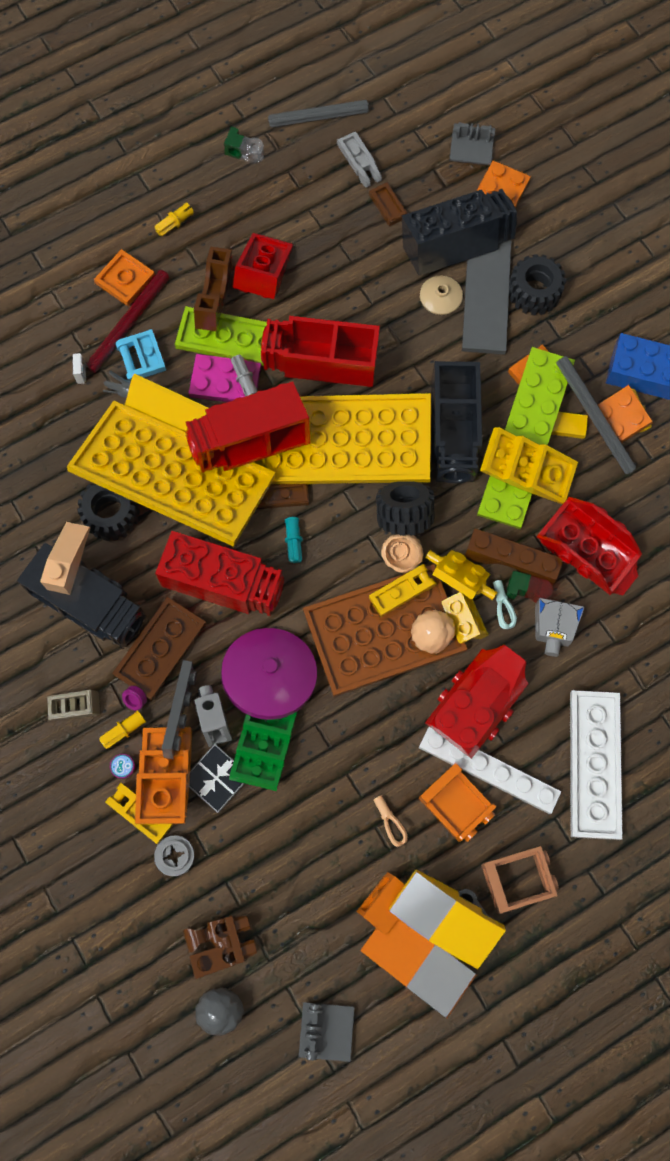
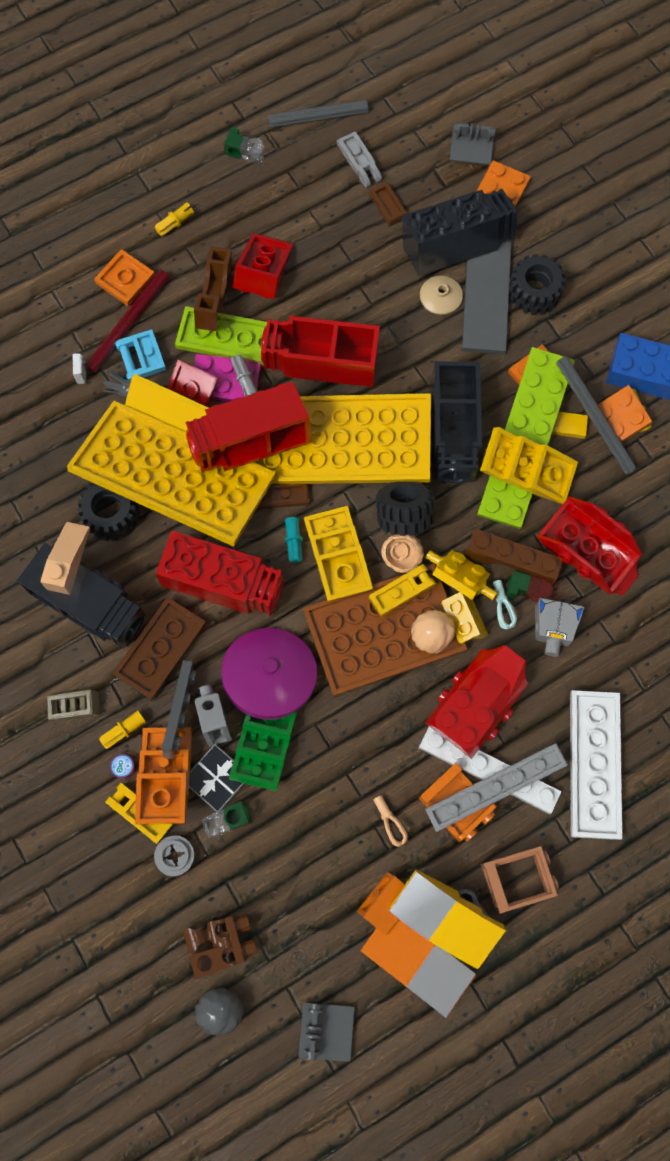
(134, 698): magenta tile -> none
(193, 383): none -> tile
(227, 820): none -> leg
(338, 553): none -> yellow slope
(496, 787): none -> light grey tile

